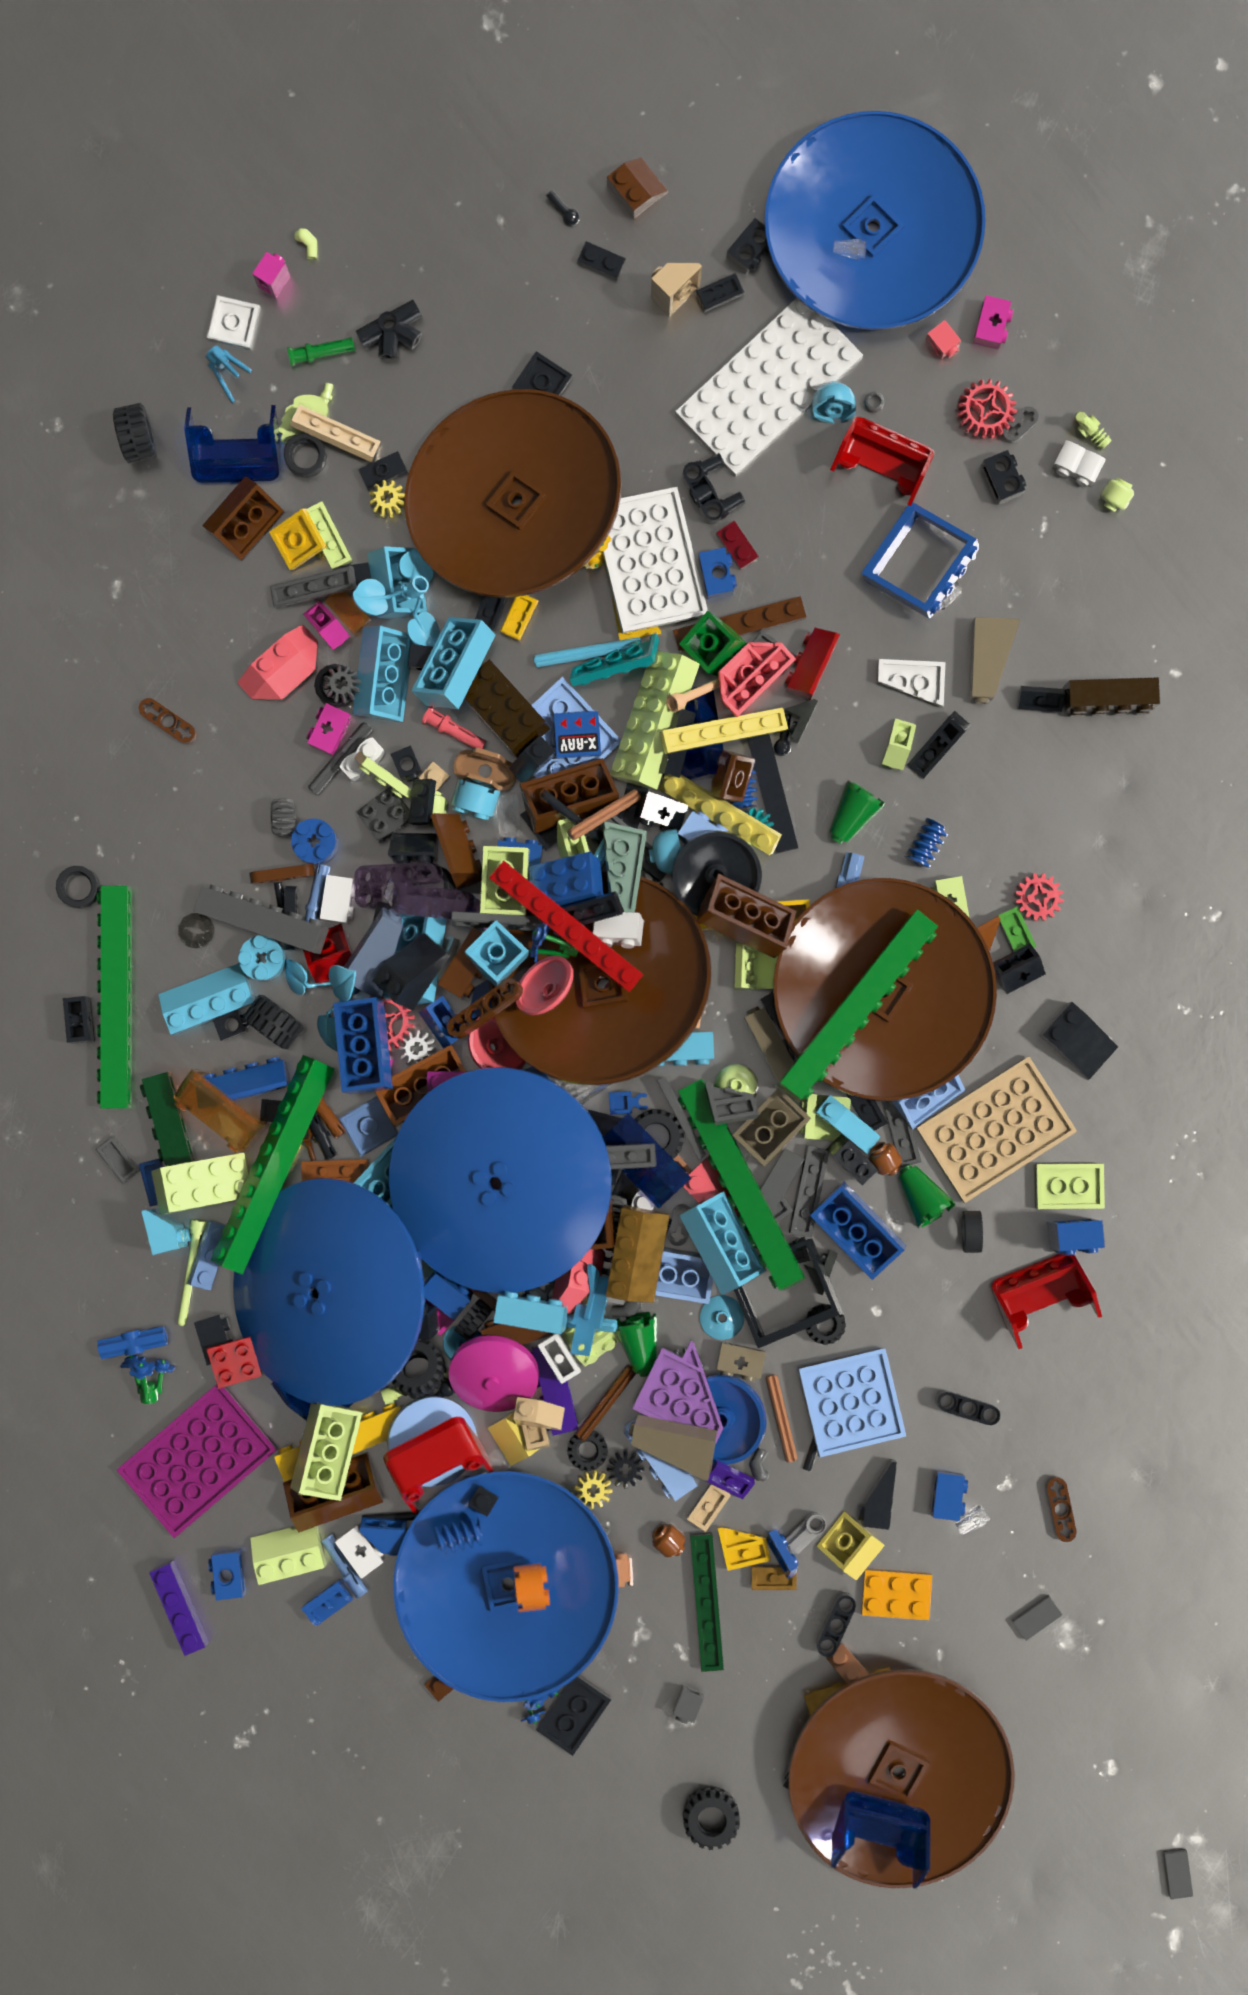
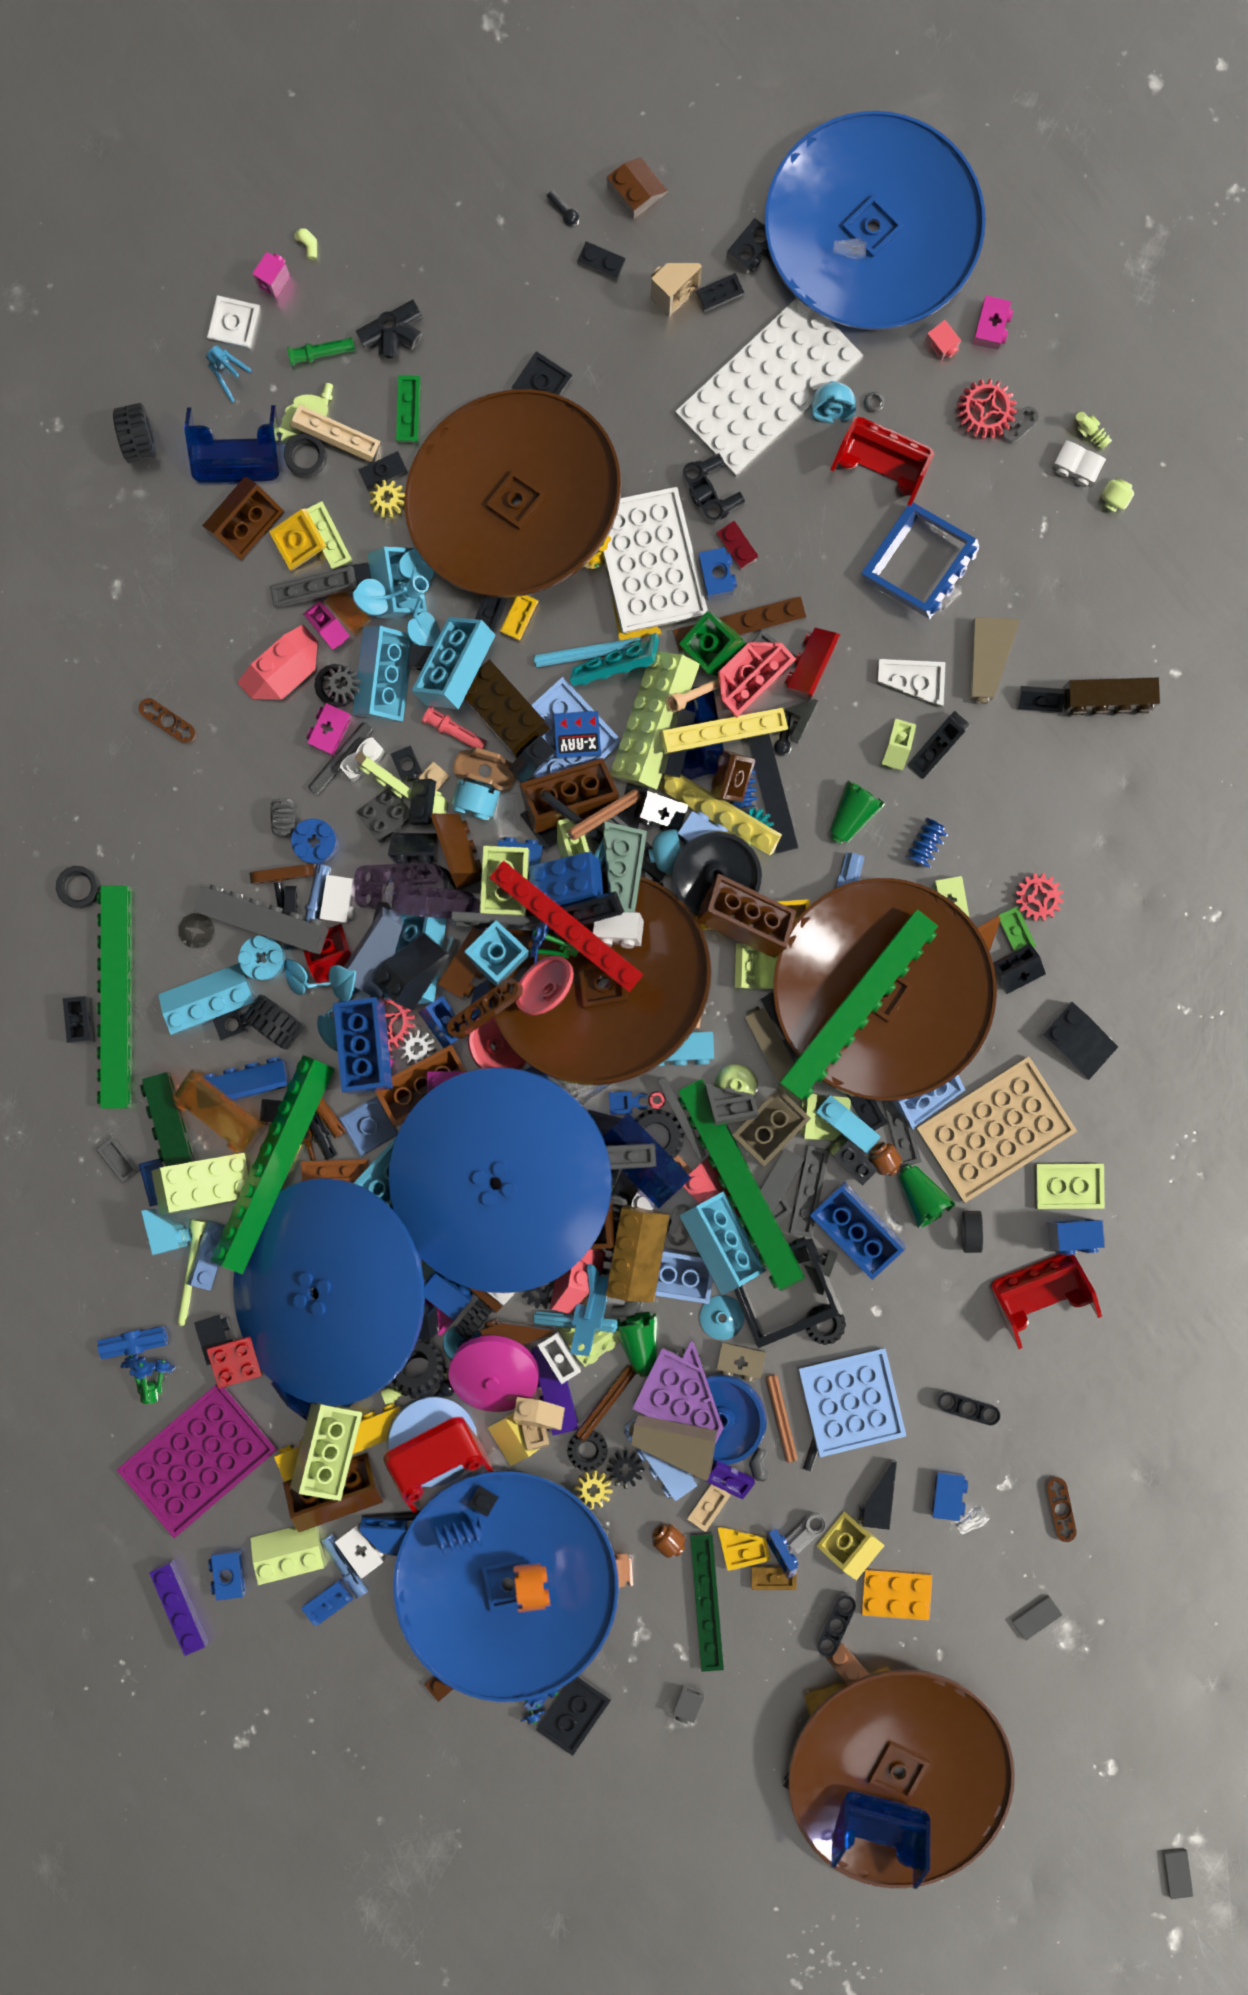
(408, 409): none -> green plate
(531, 1312): medium azure slope -> none
(656, 1106): none -> coral pin
(711, 1837): black tyre -> none
(997, 478): black brick -> none

